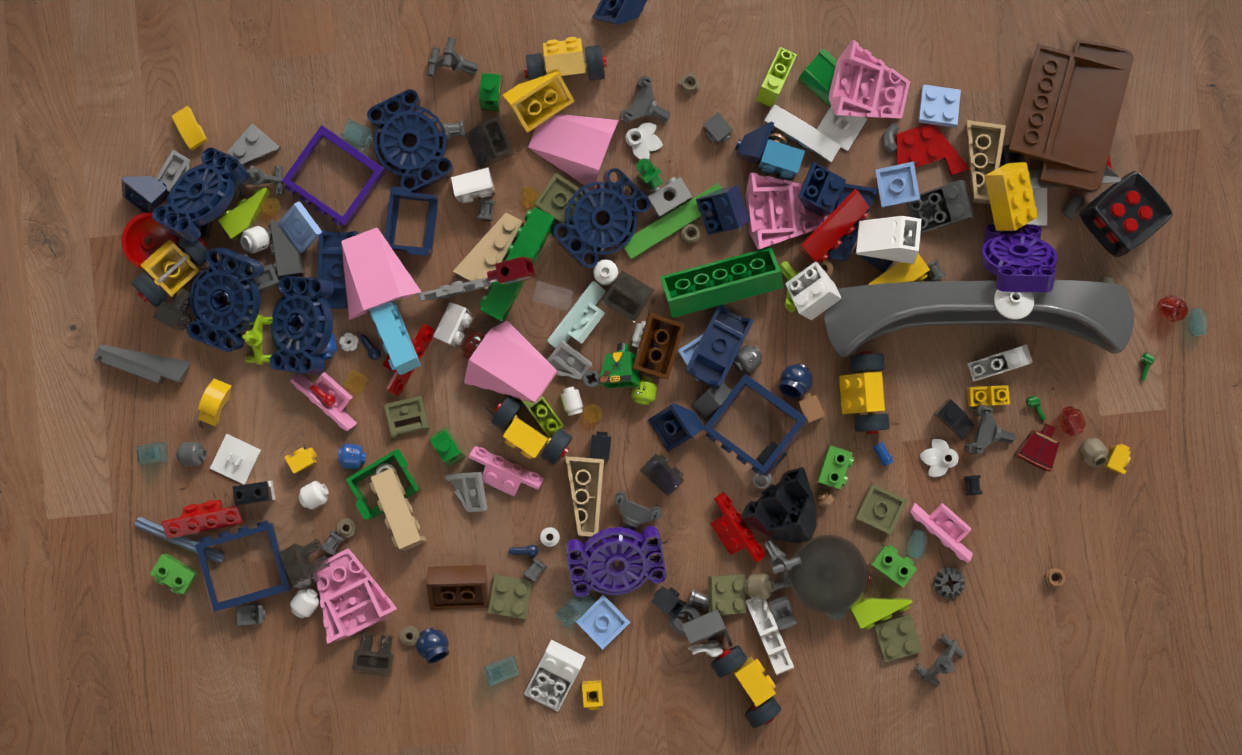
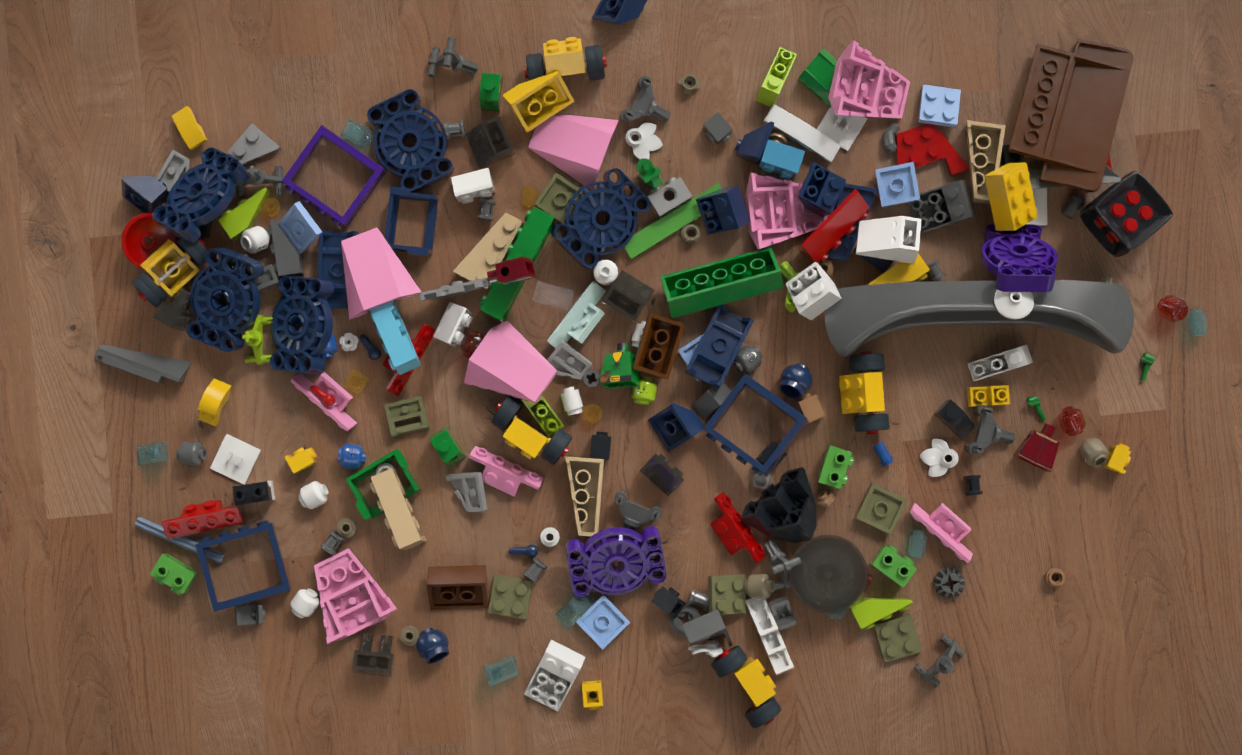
(299, 566): clear smoke brick -> none

